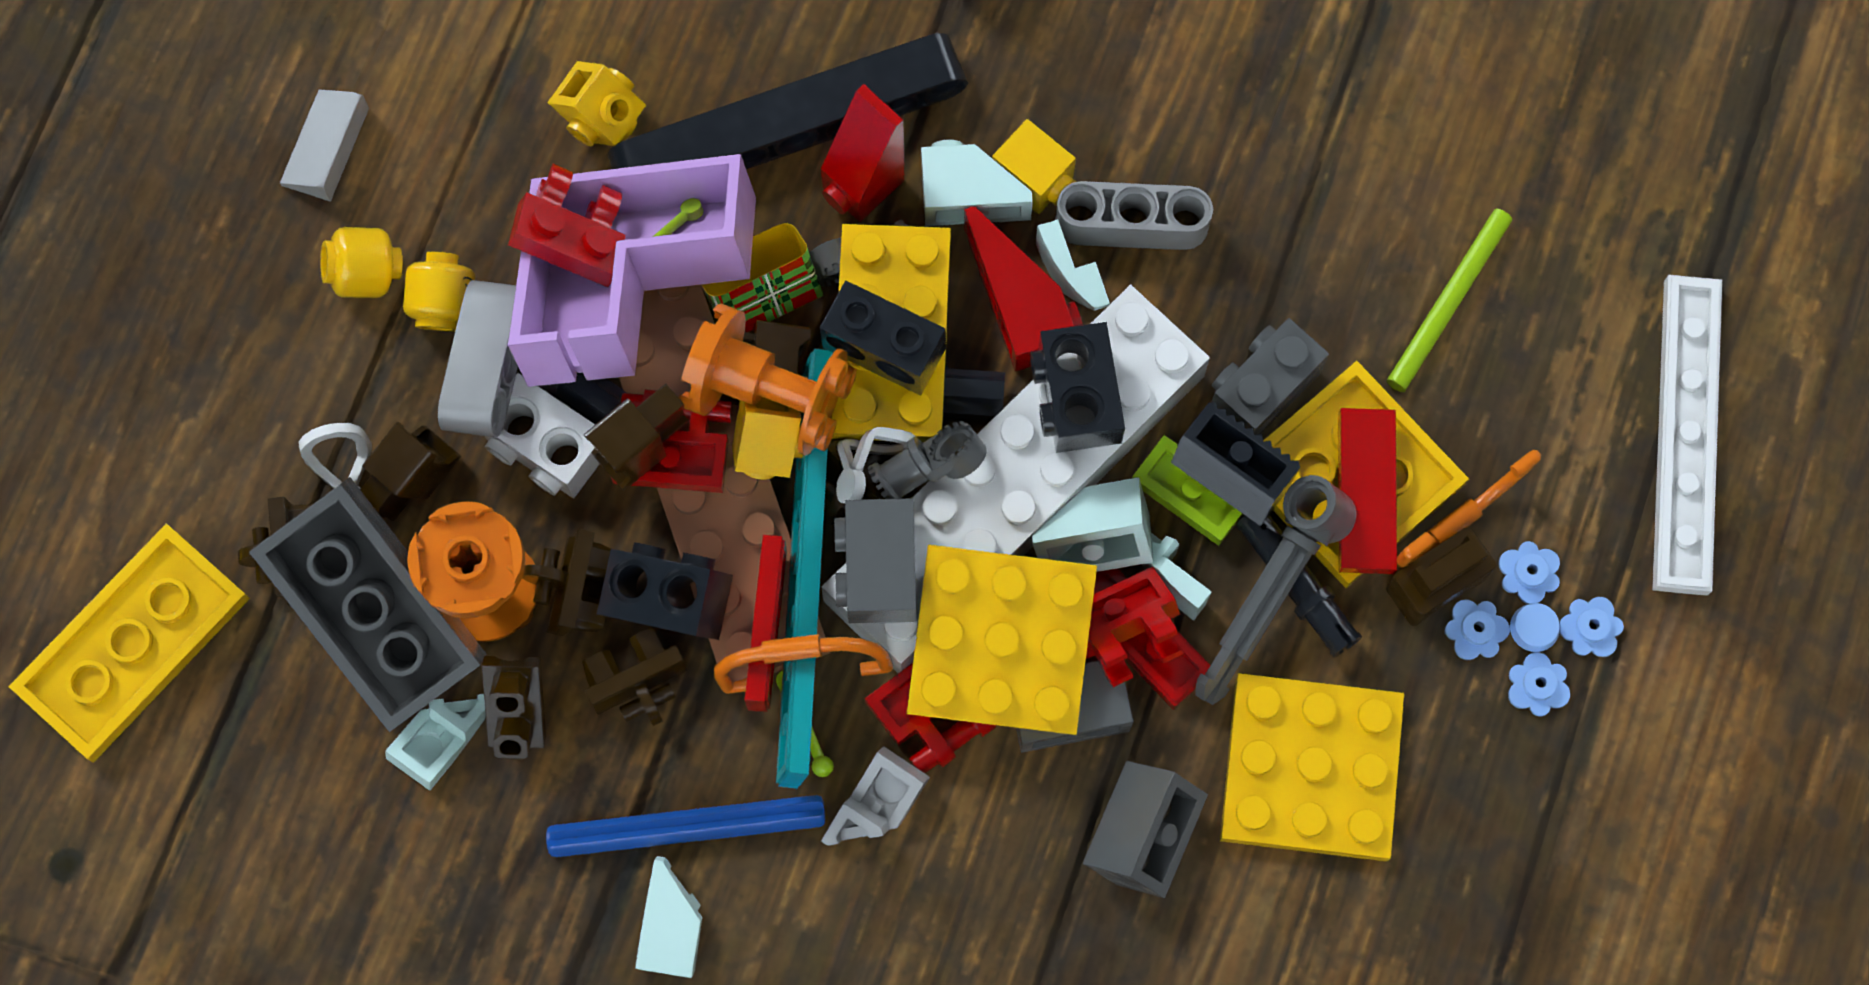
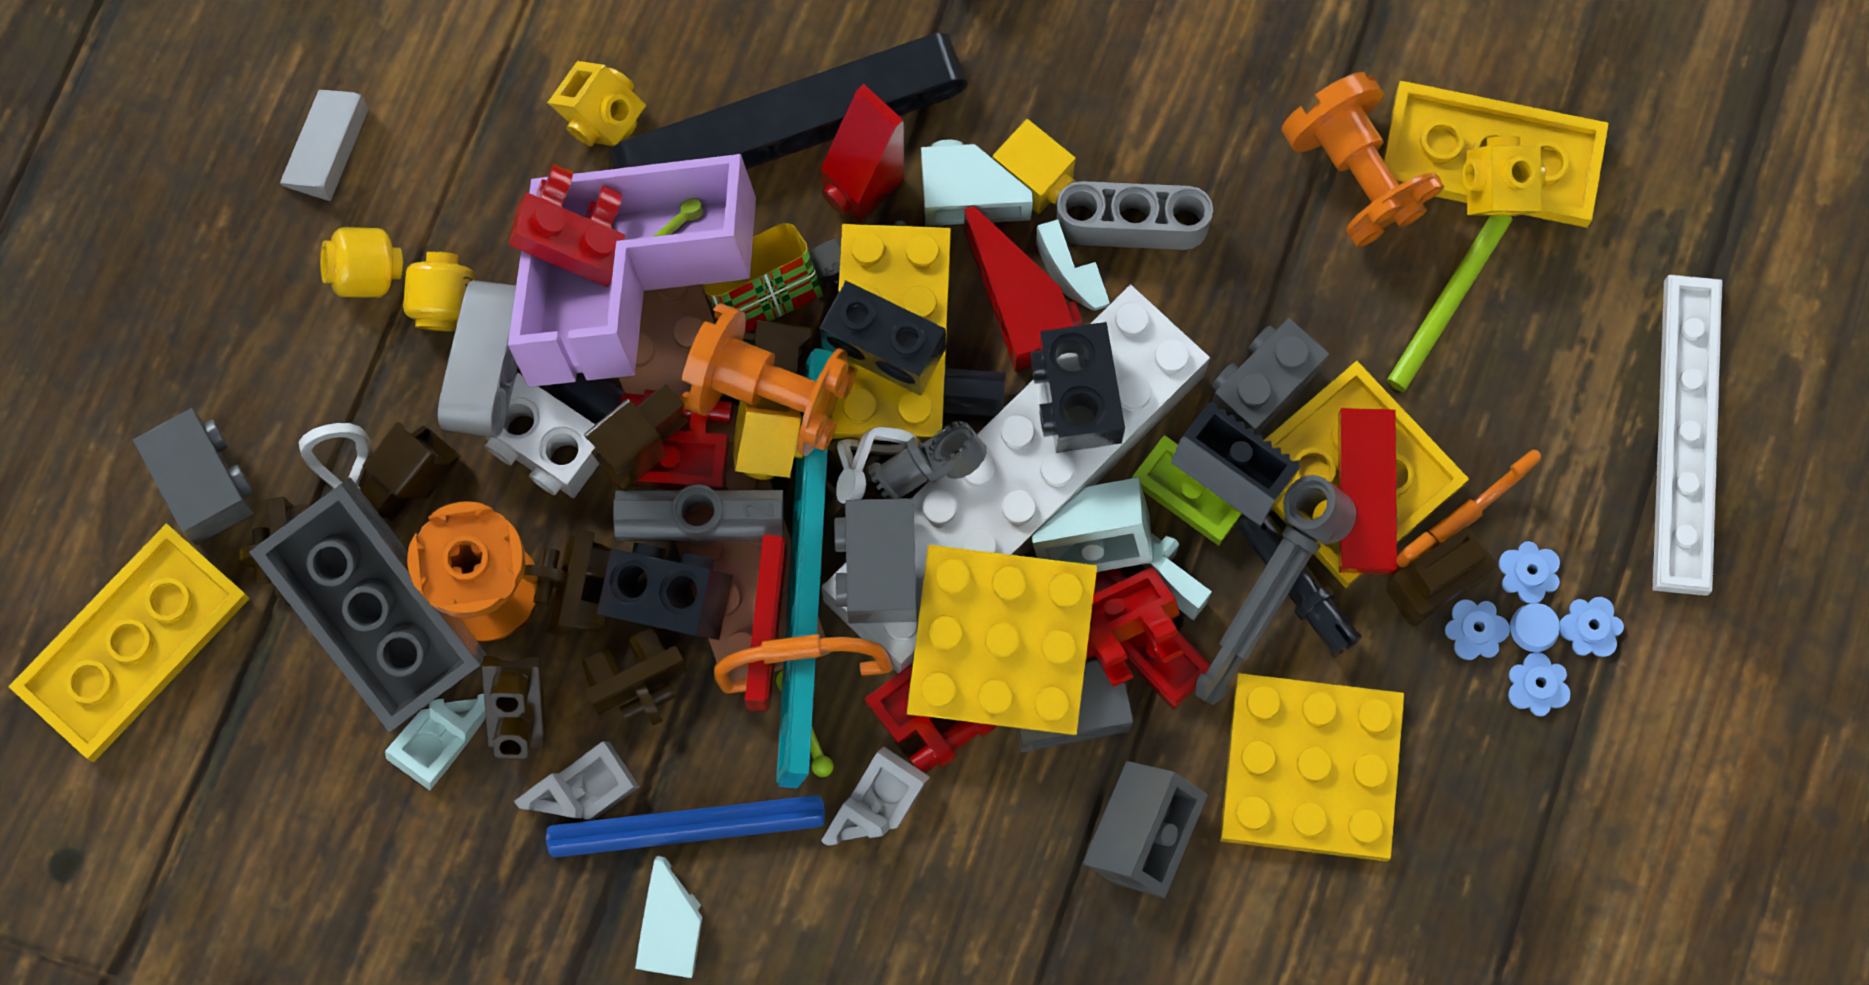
(194, 476): none -> dark grey brick
(583, 788): none -> light grey slope
(662, 514): none -> dark grey piece
(1352, 143): none -> orange piece
(1437, 127): none -> yellow plate
(1504, 178): none -> yellow brick

